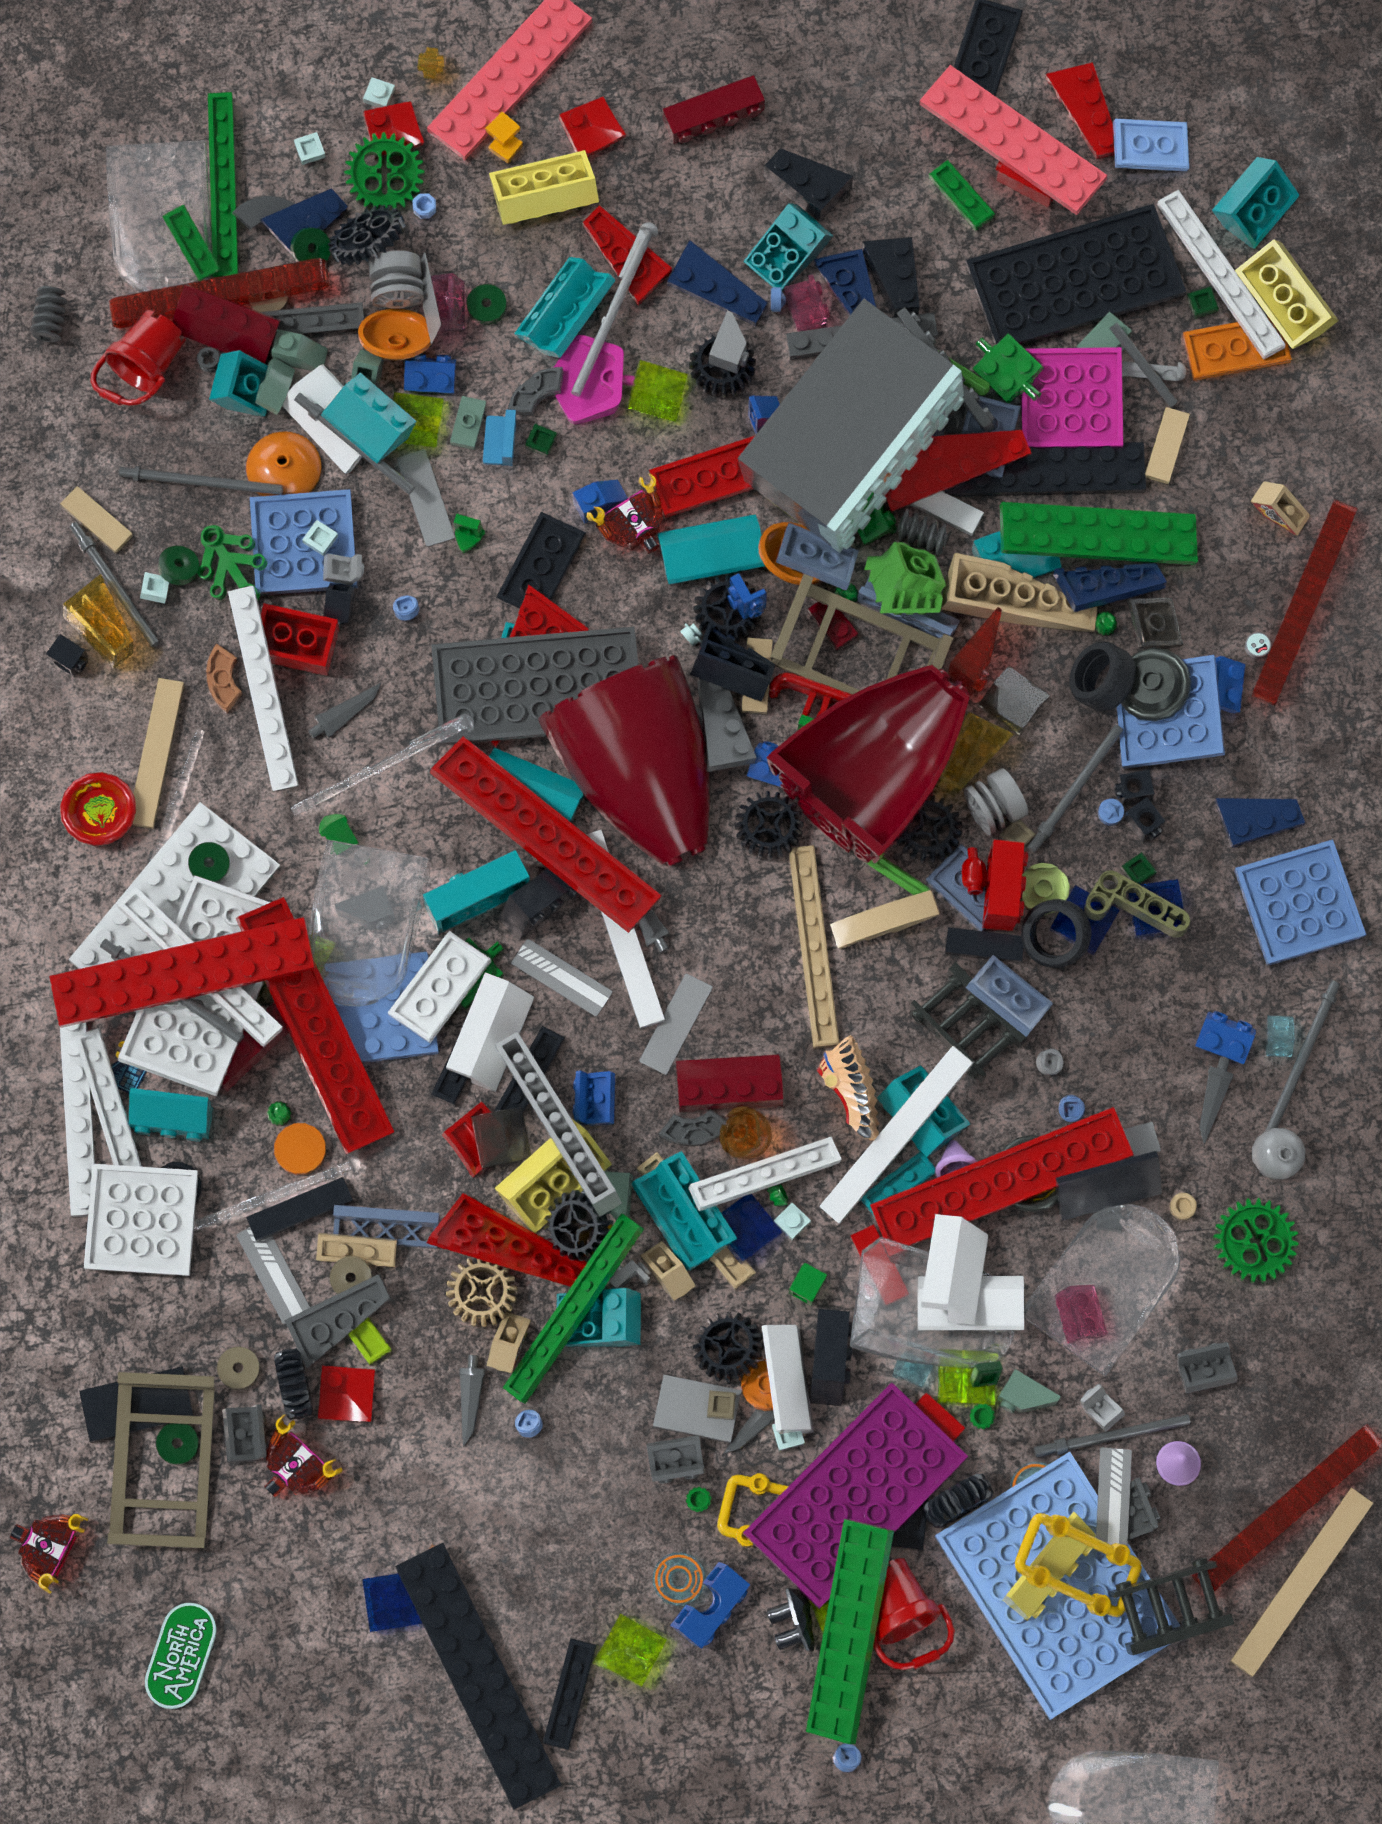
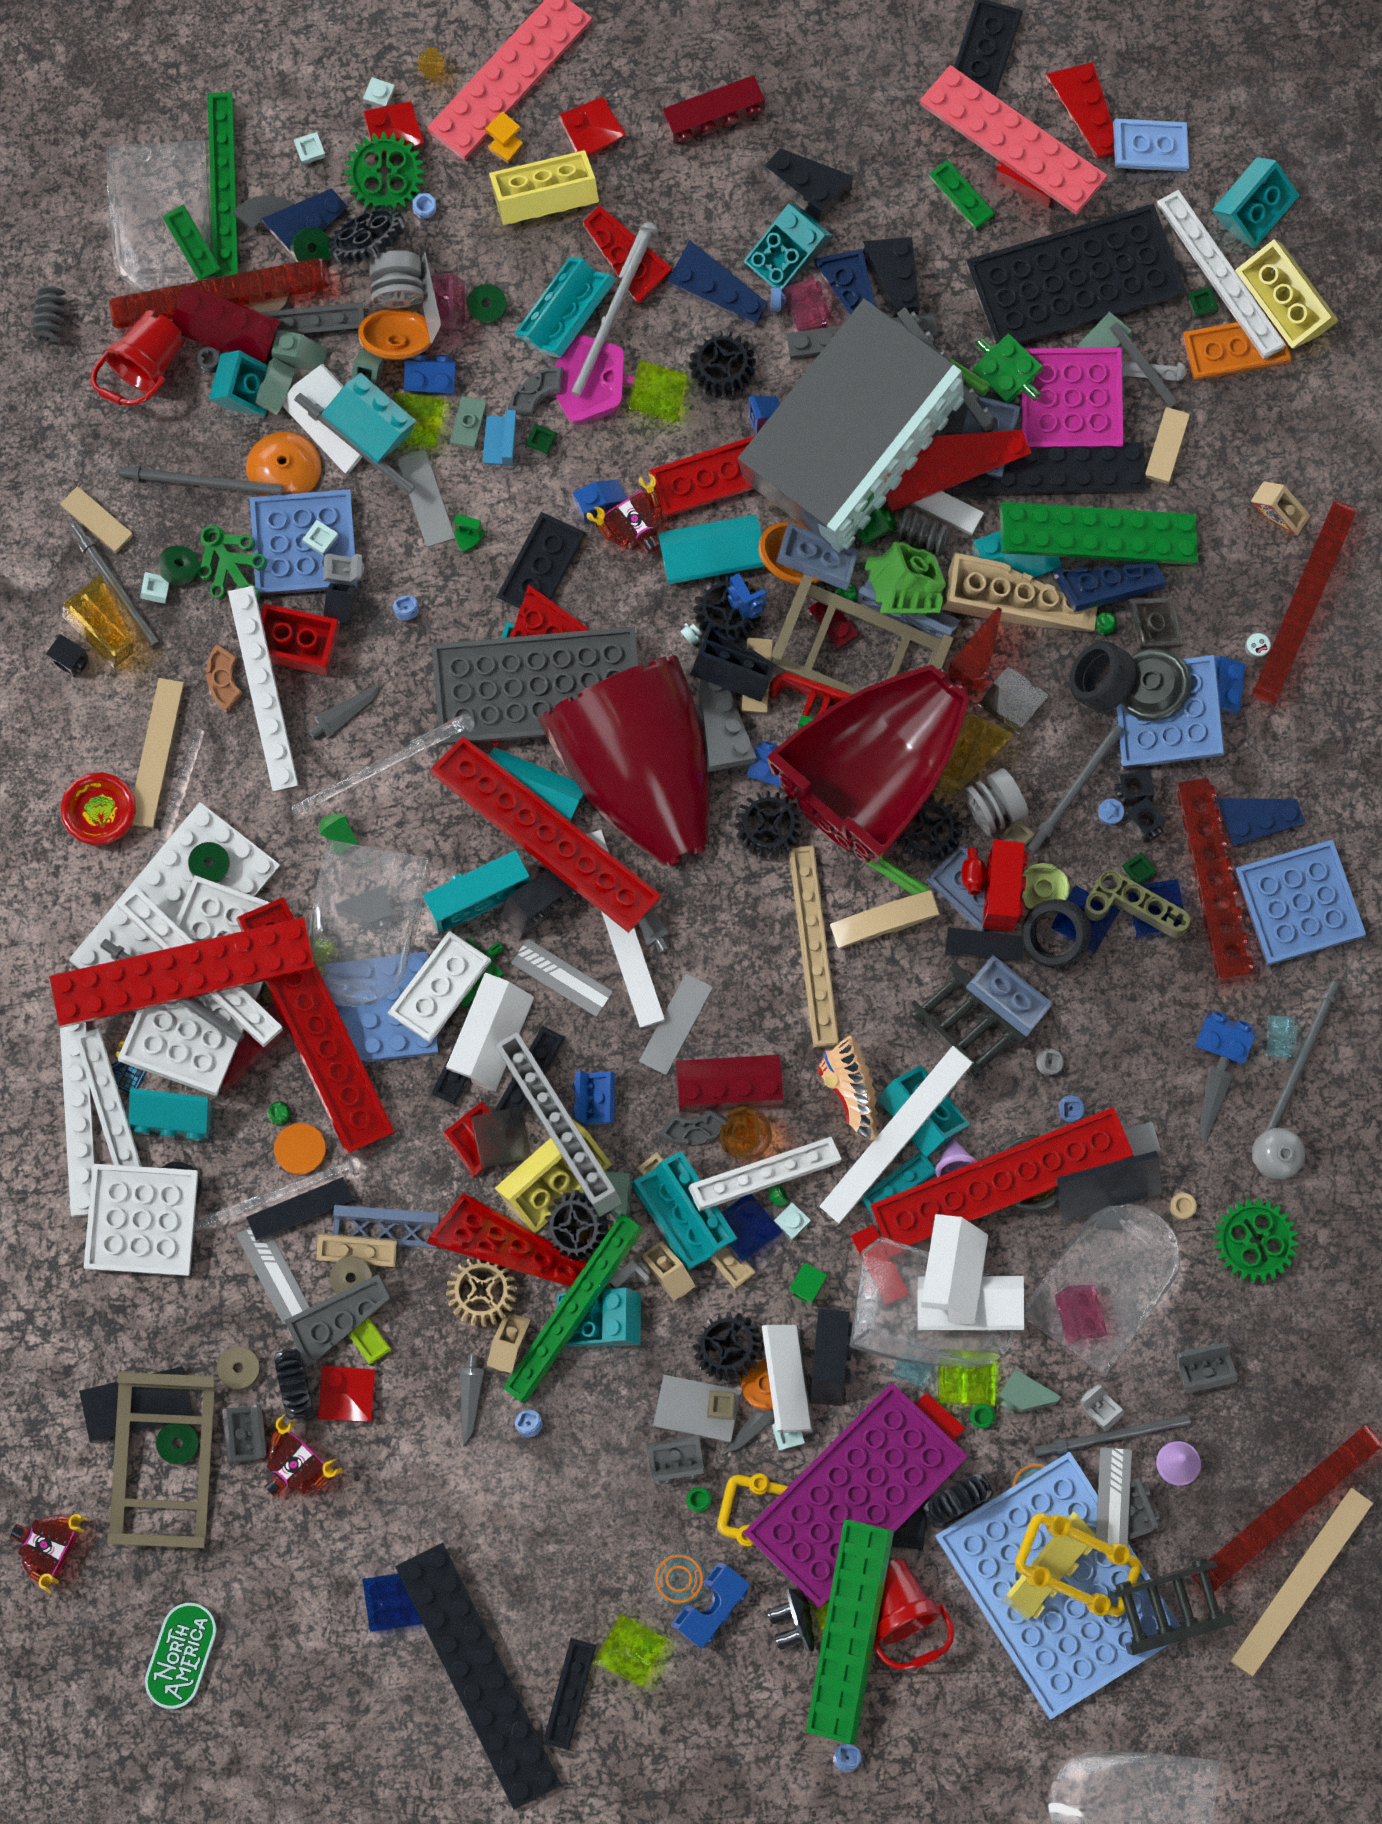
(729, 346): light grey slope -> none
(986, 1374): dark green tile -> none
(1225, 969): none -> clear red brick

